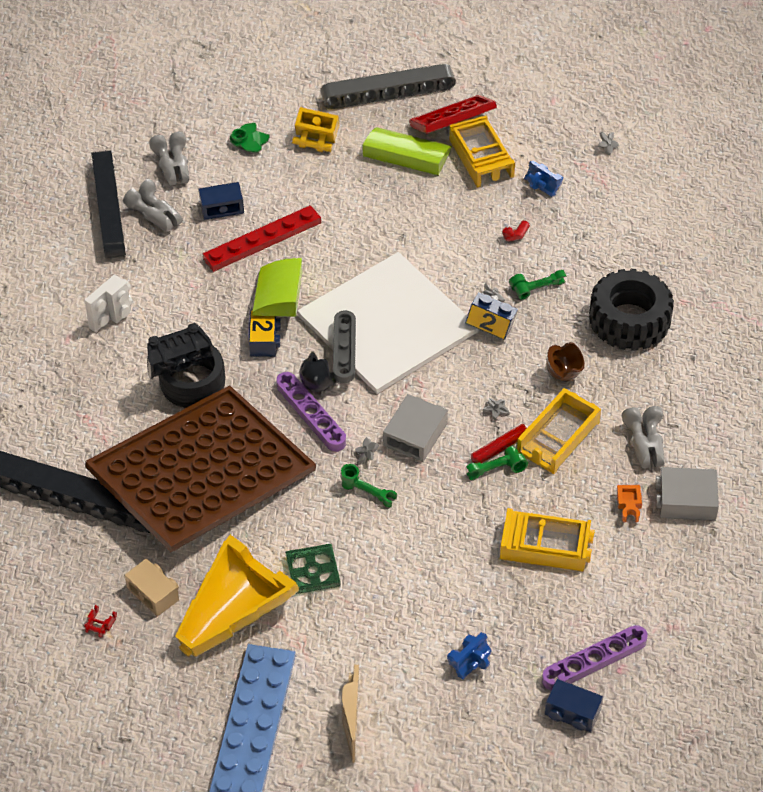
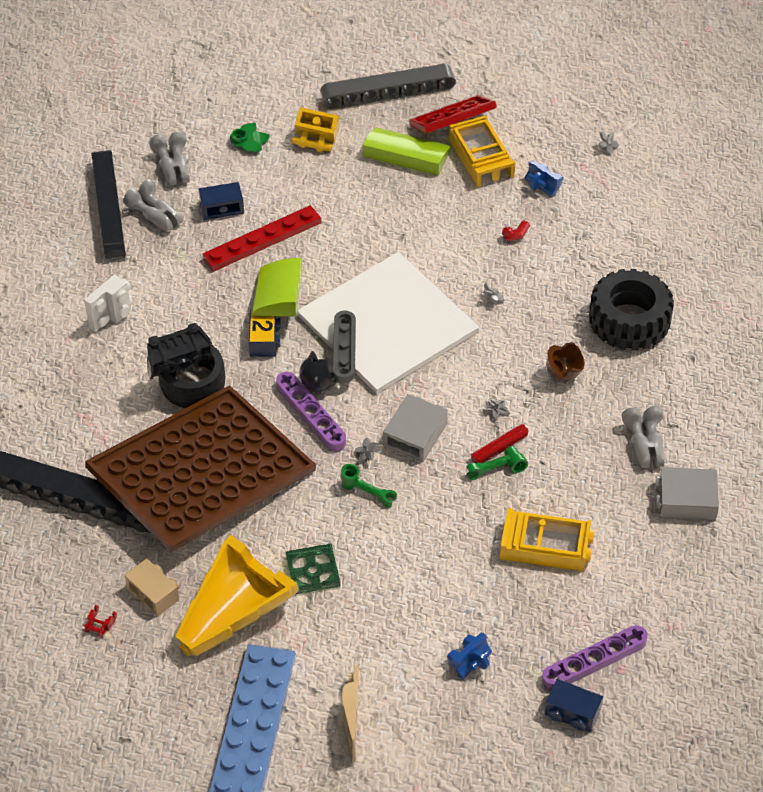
(491, 316): brick -> none
(522, 287): green brick -> none
(558, 430): door -> none
(629, 500): orange plate -> none

